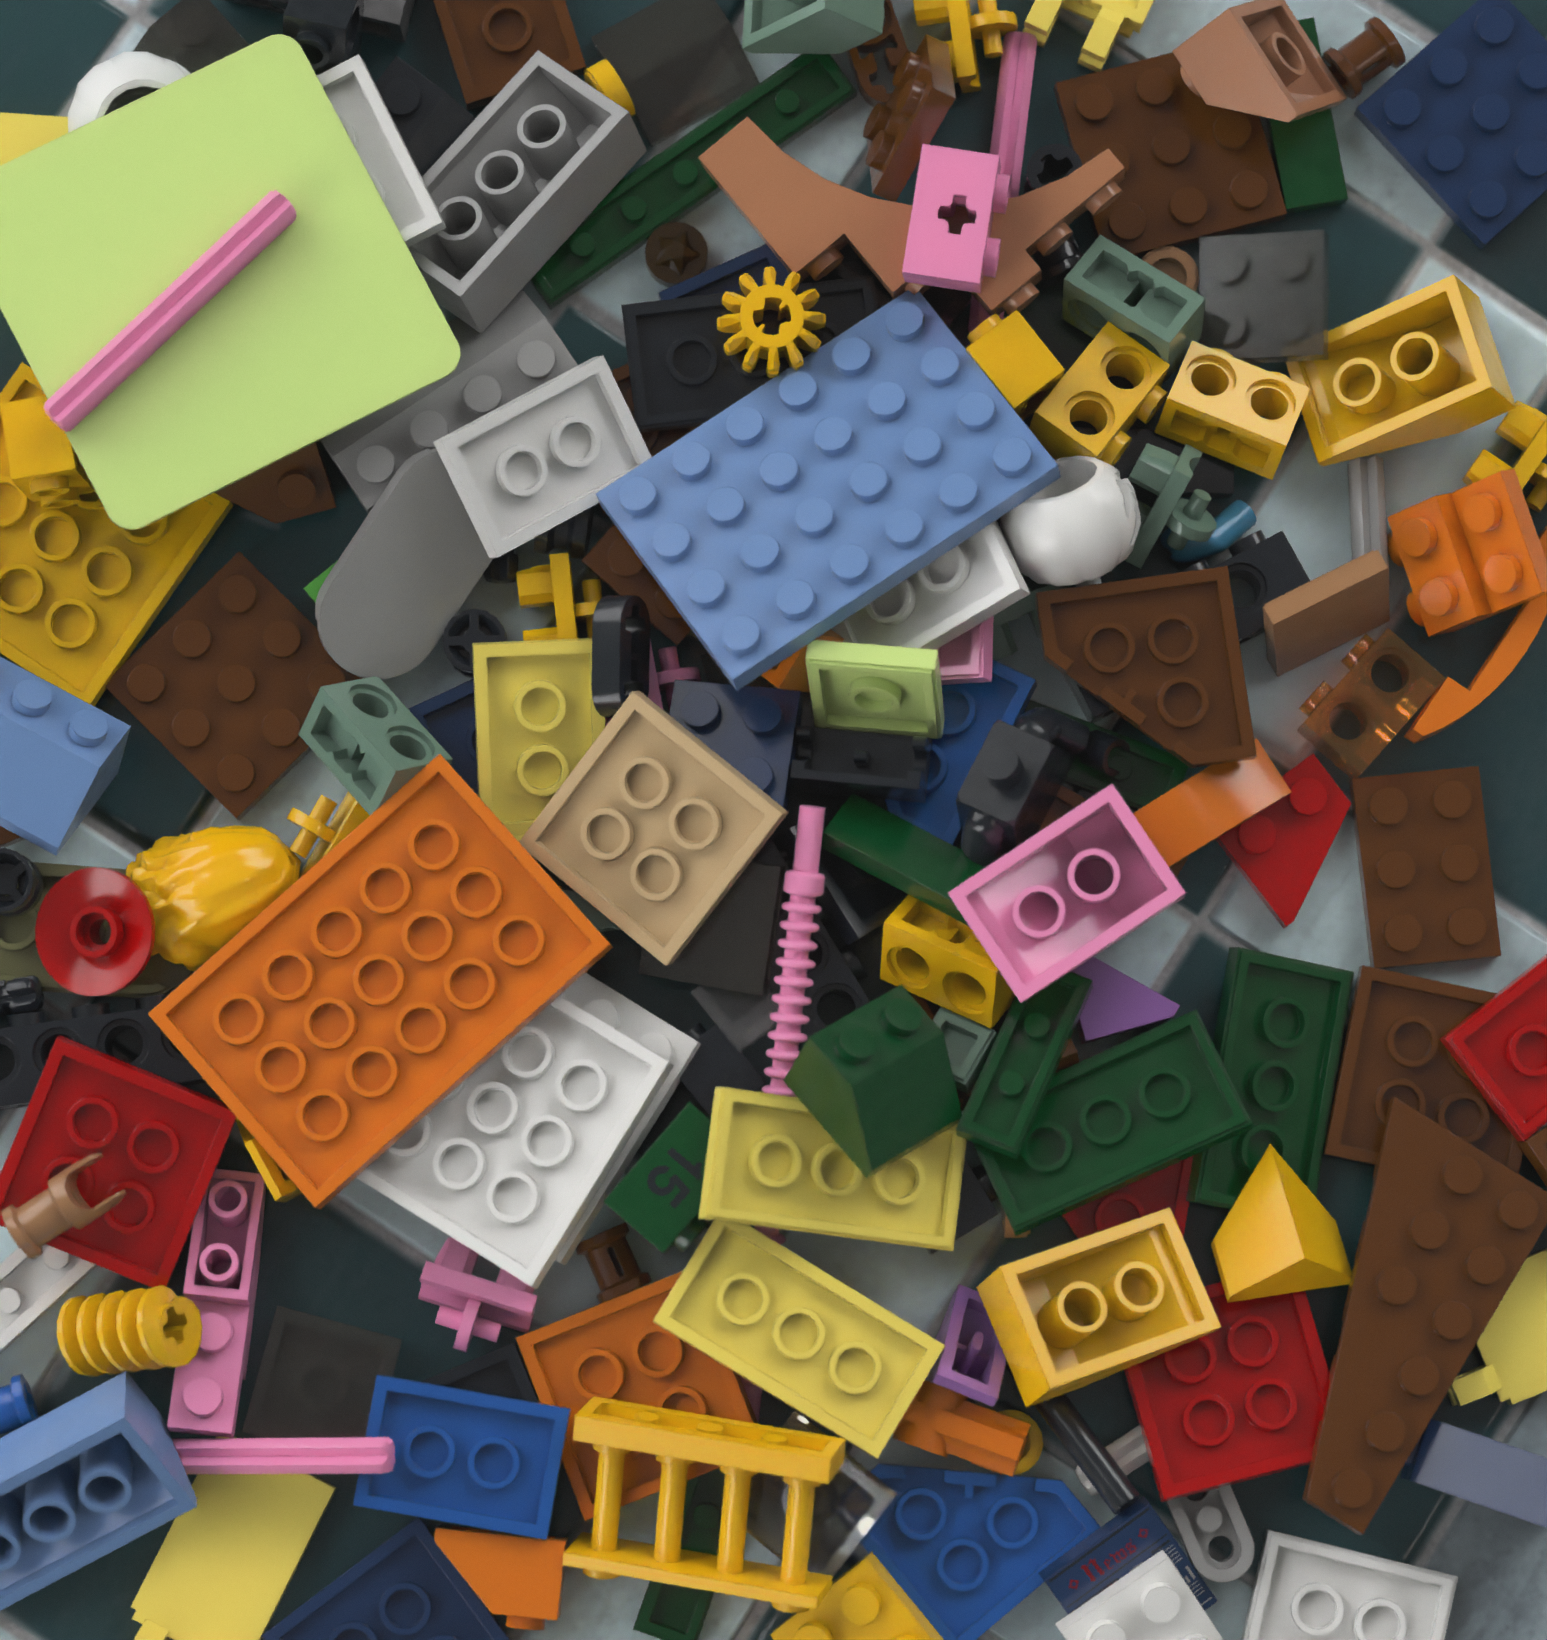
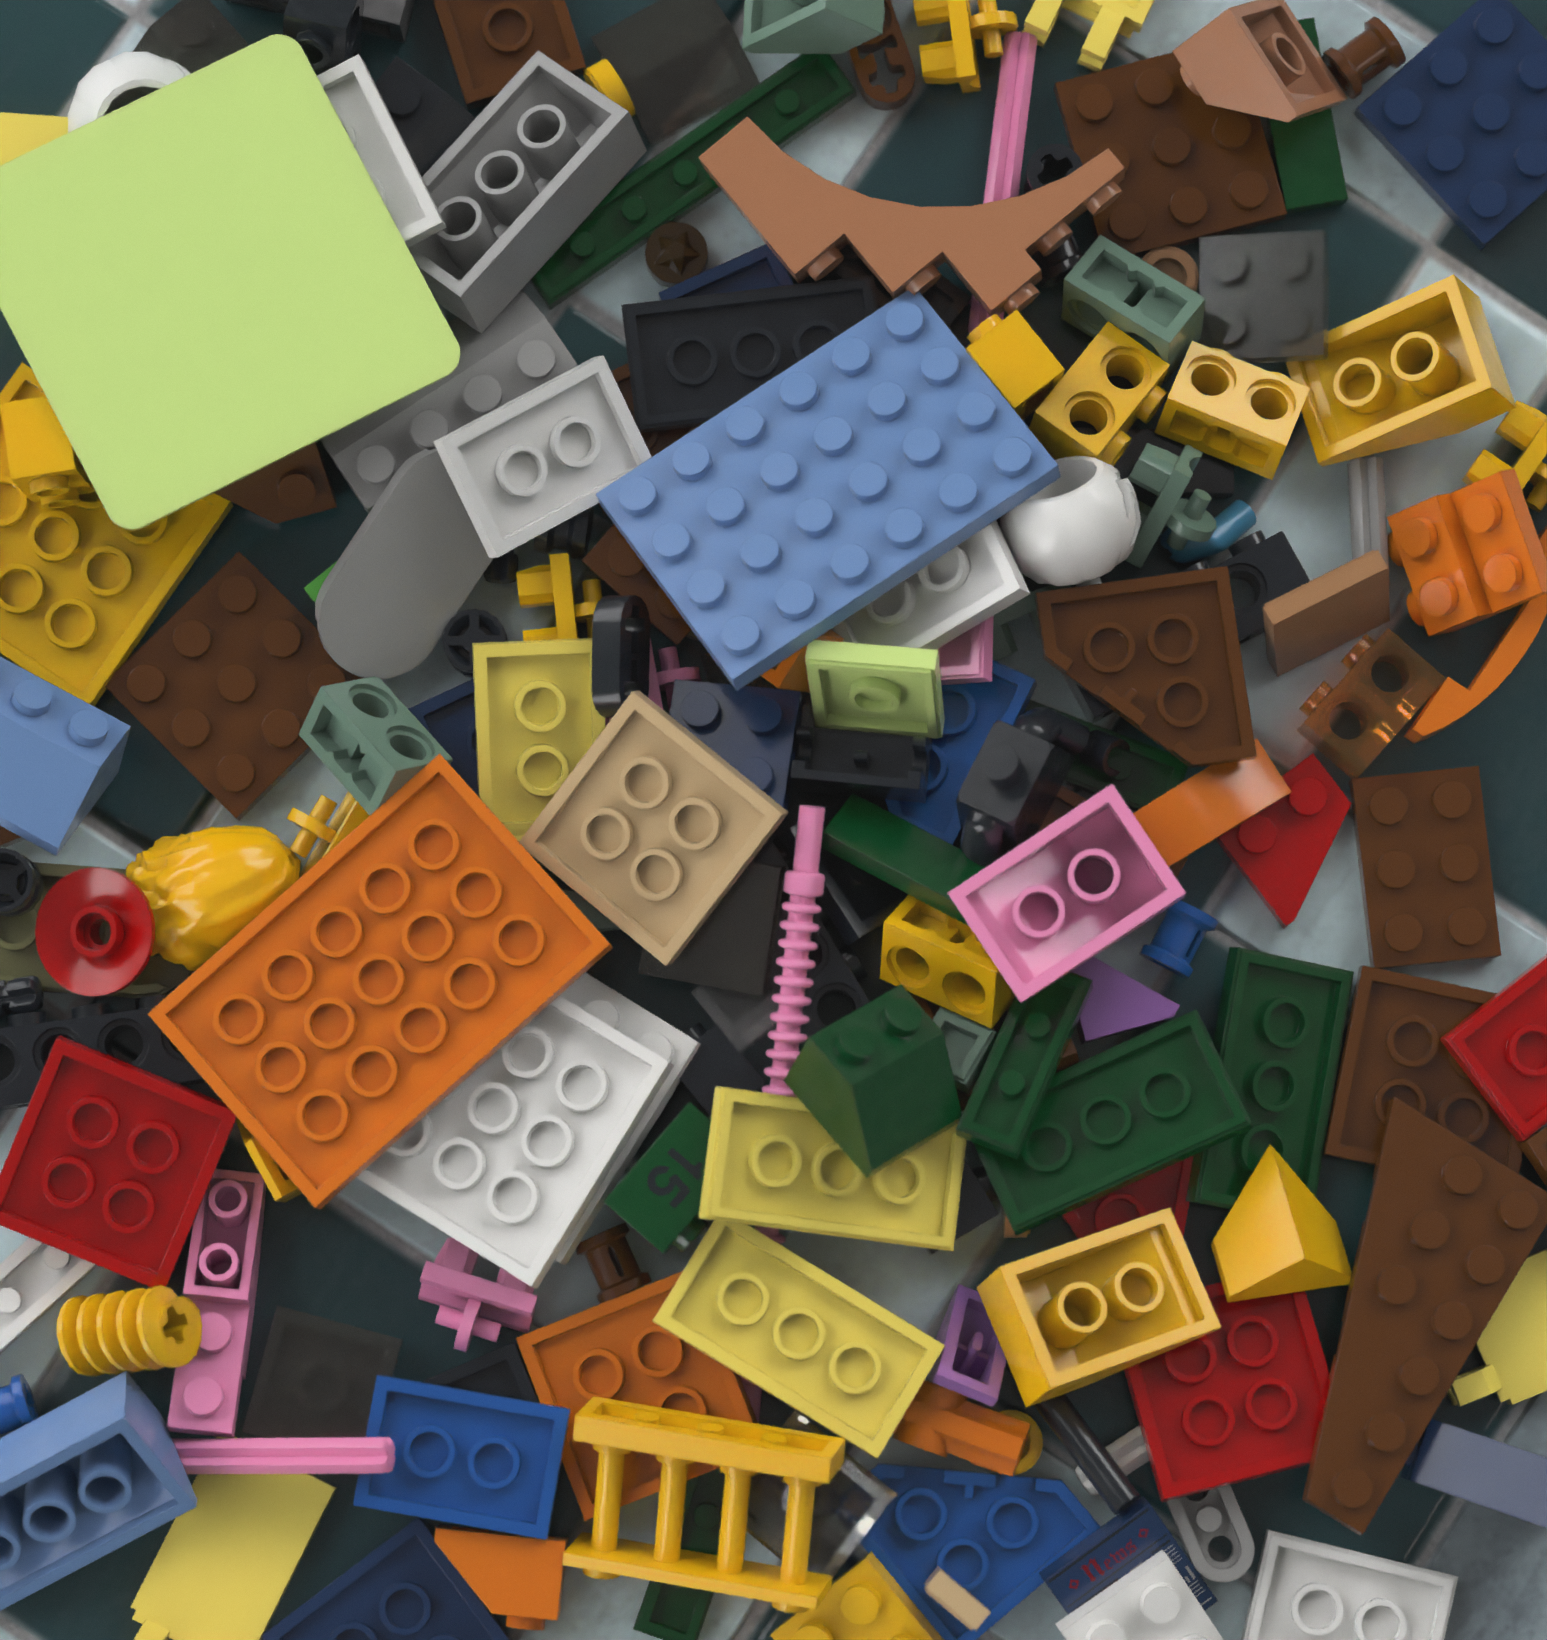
(55, 1210): medium nougat piece -> none
(170, 311): bright pink axle -> none
(751, 310): yellow gear -> none
(910, 116): reddish brown plate -> none
(945, 181): bright pink brick -> none
(956, 1599): none -> tan tile
(1179, 938): none -> blue bush

